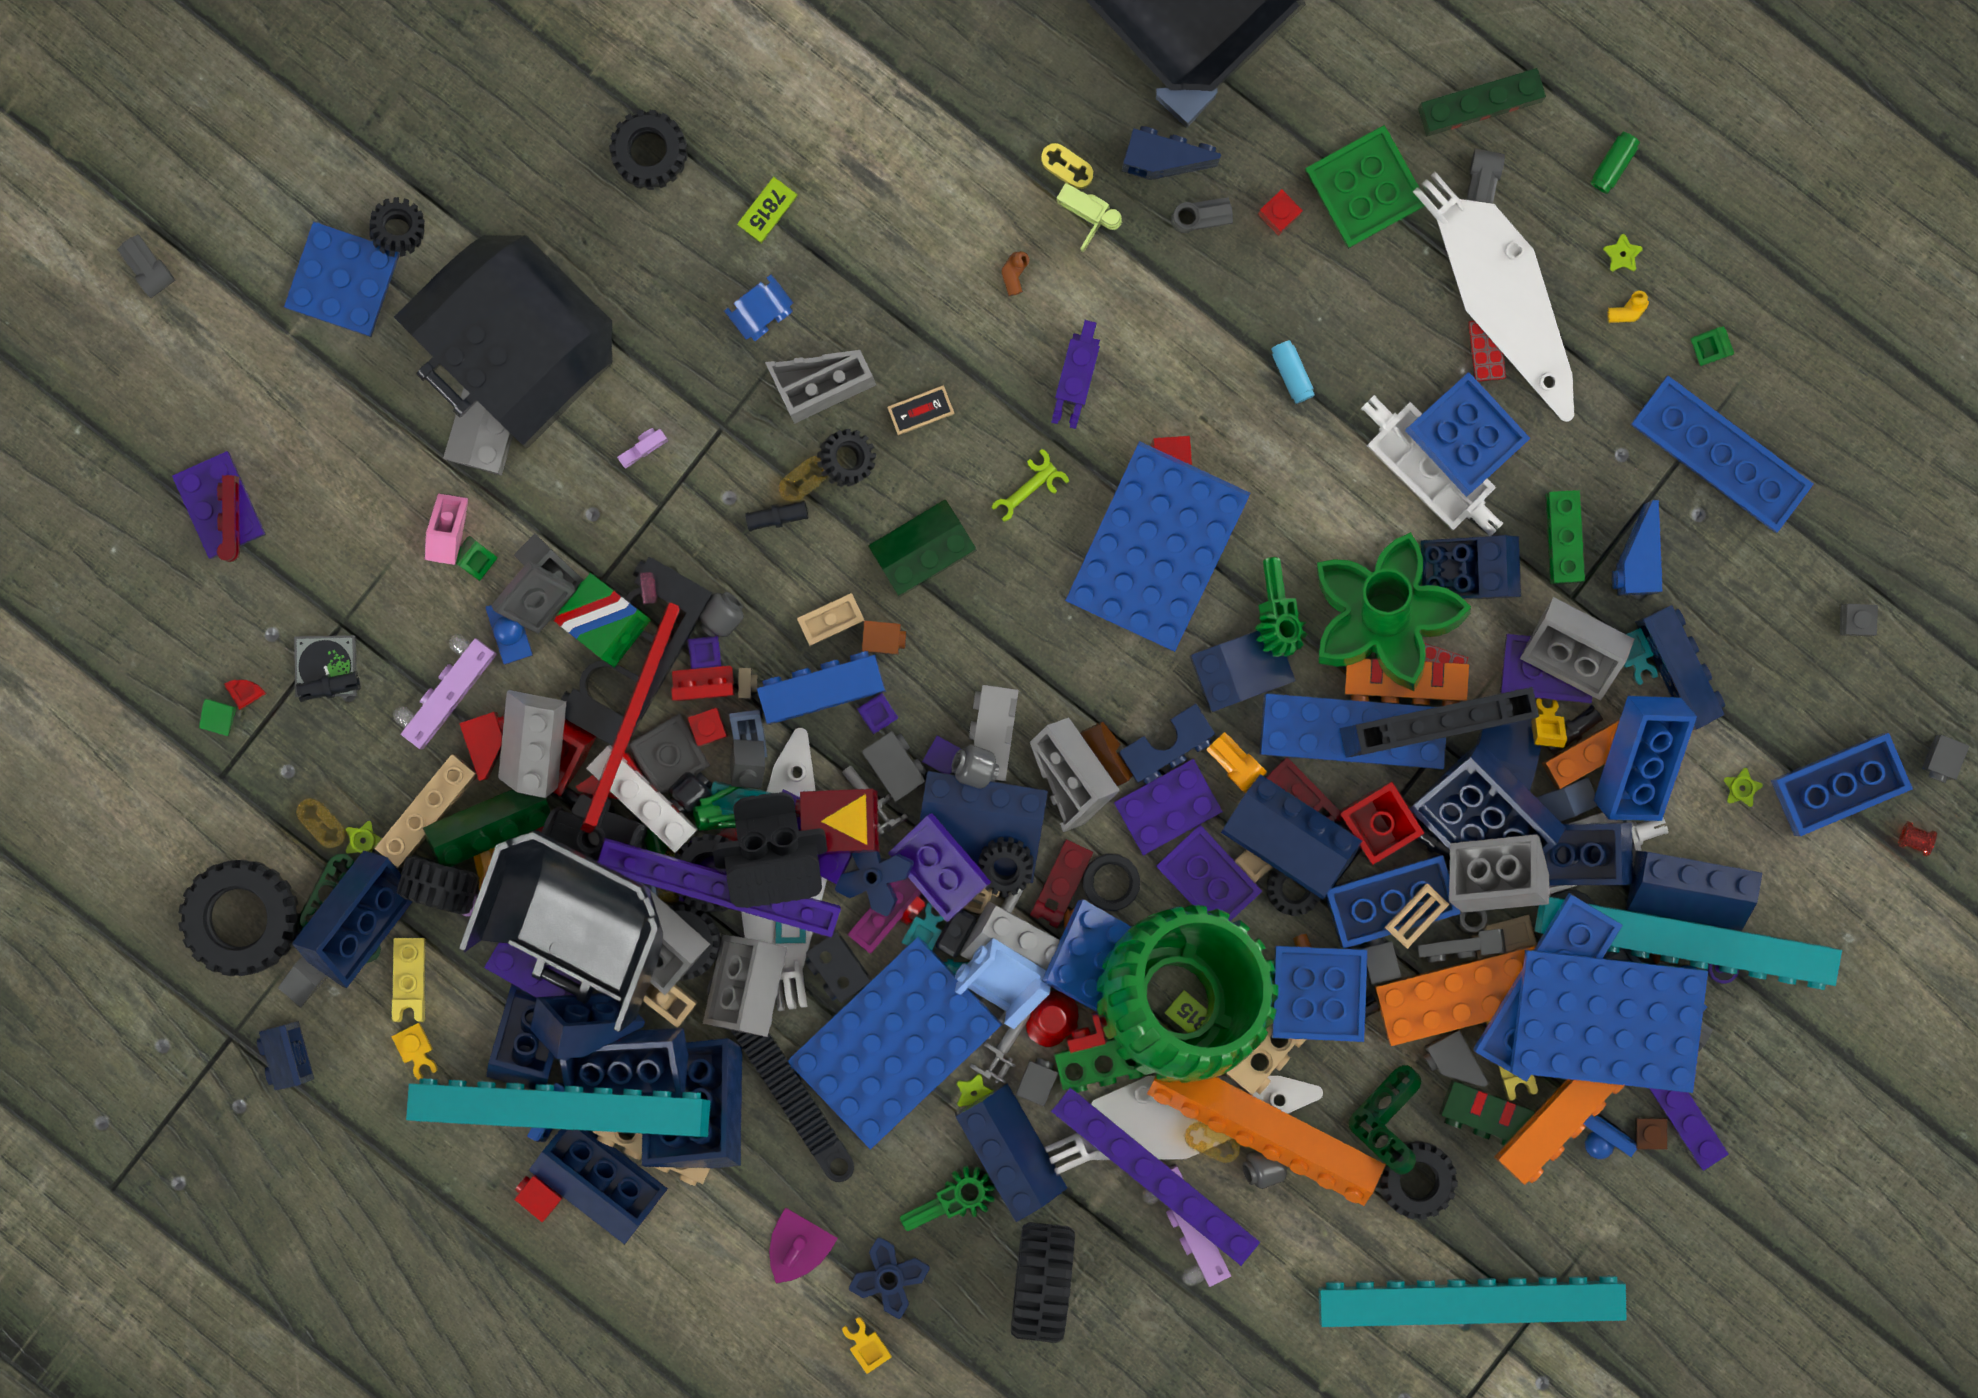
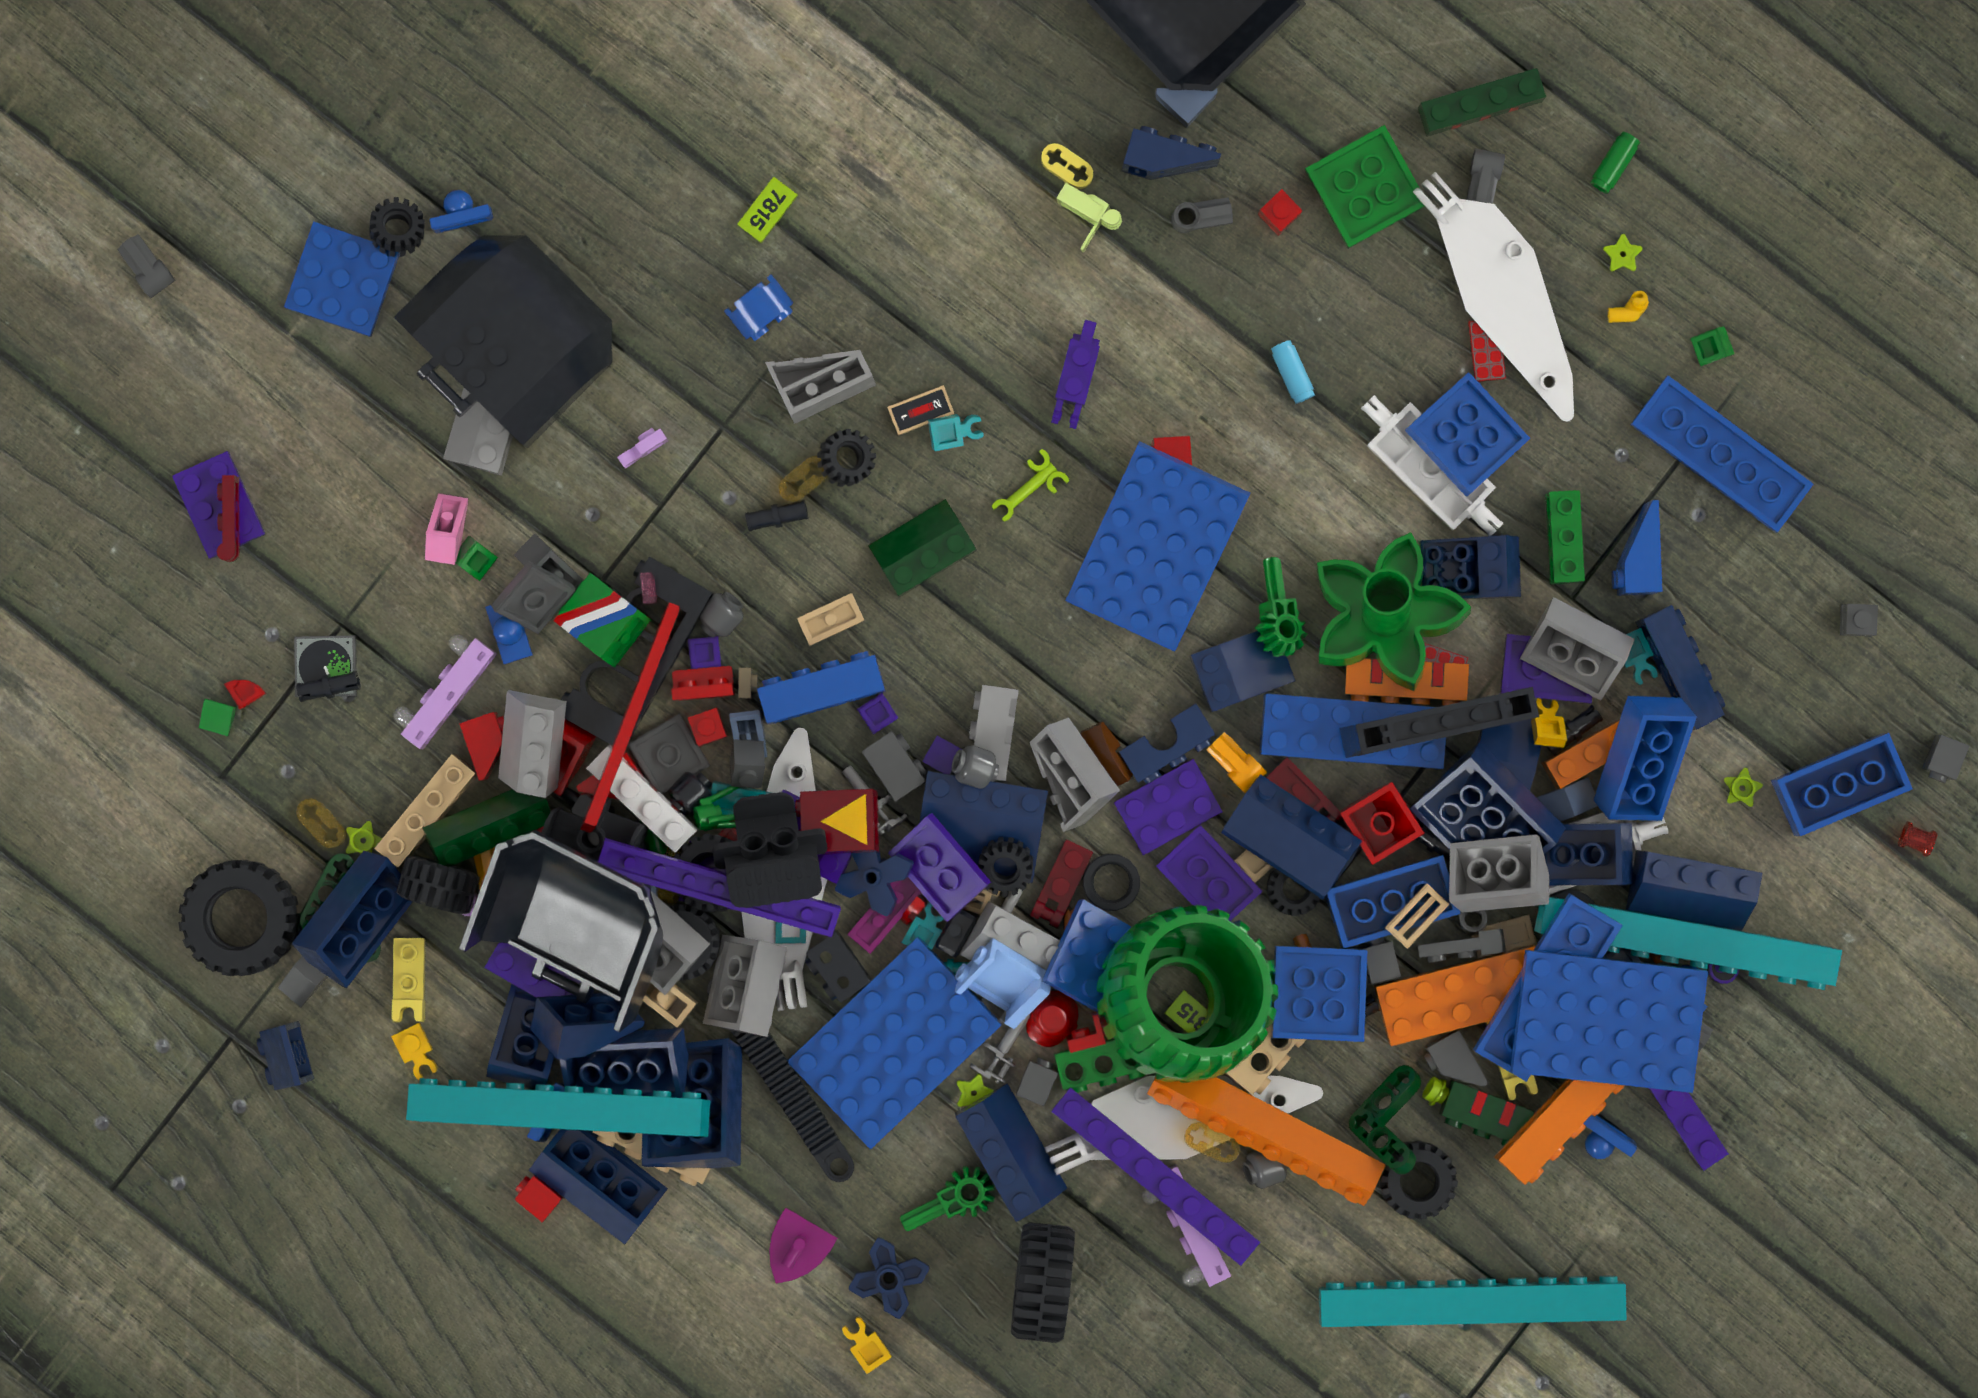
(460, 213): none -> blue tile
(642, 124): black tyre -> none
(883, 638): dark orange brick -> none
(949, 431): none -> teal plate
(1012, 270): dark orange arm -> none
(1435, 1091): none -> lime plate
(1651, 1133): reddish brown plate -> none

